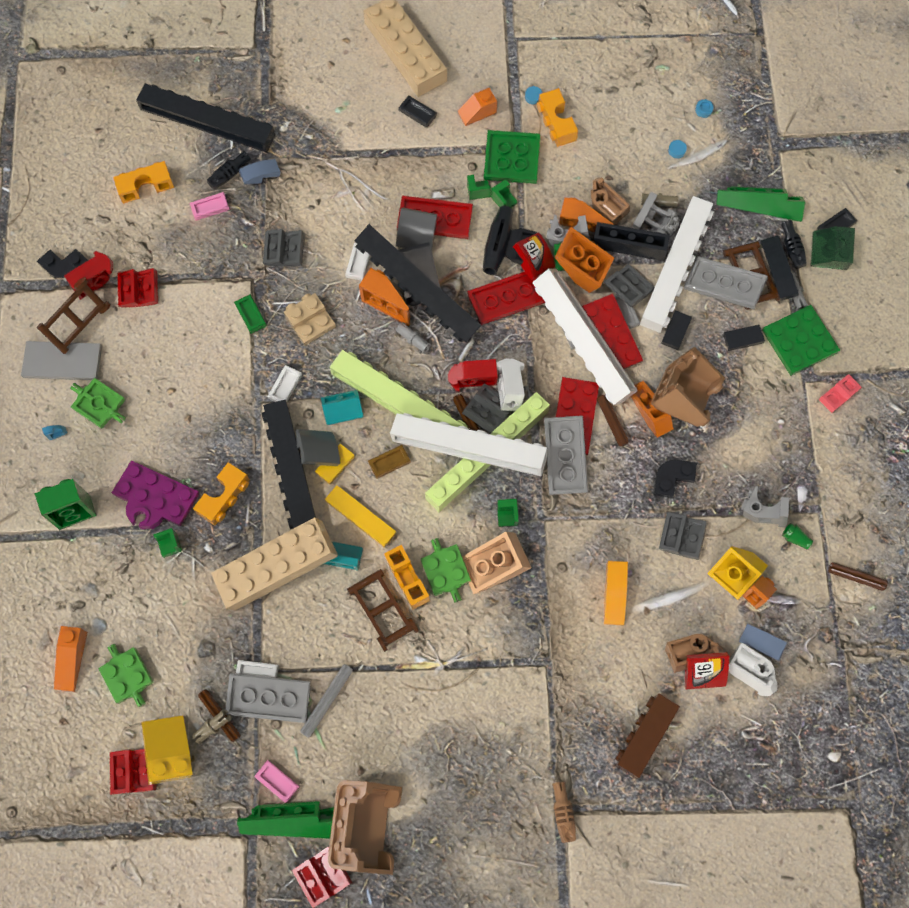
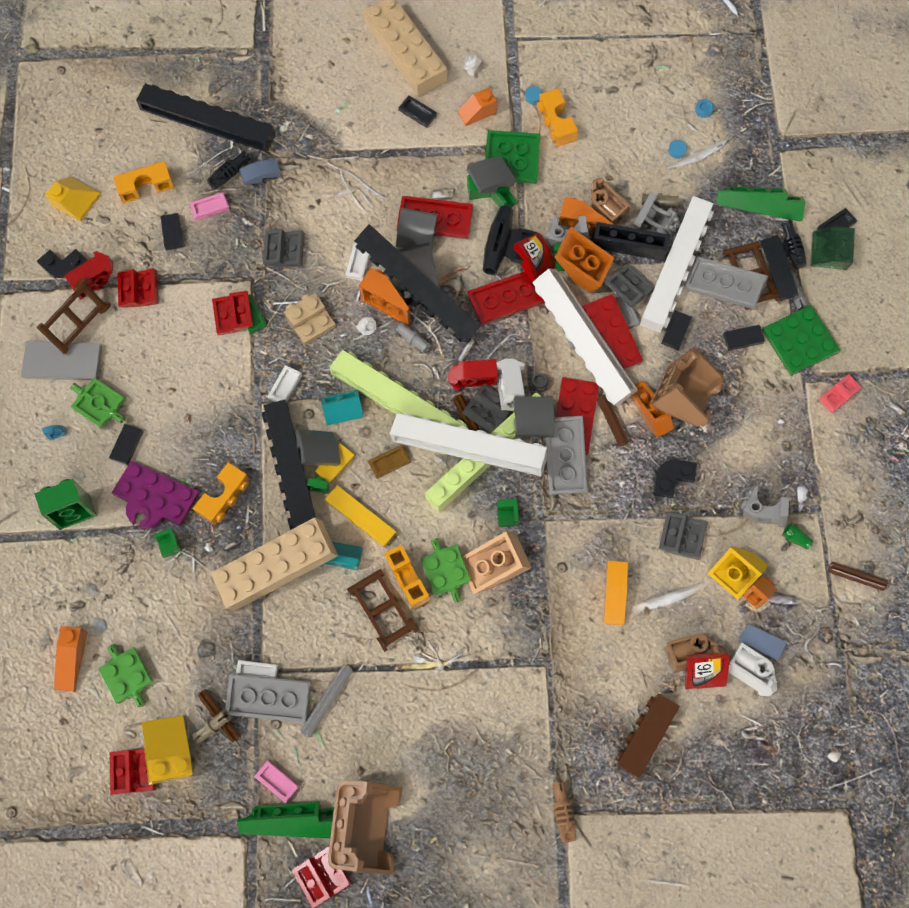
(72, 197): none -> yellow slope
(126, 444): none -> black tile
(172, 231): none -> black tile
(232, 313): none -> red slope
(318, 485): none -> green plate
(366, 325): none -> white plate
(471, 64): none -> white plate
(490, 174): none -> dark grey slope
(534, 417): none -> dark grey slope
(539, 382): none -> dark grey plate

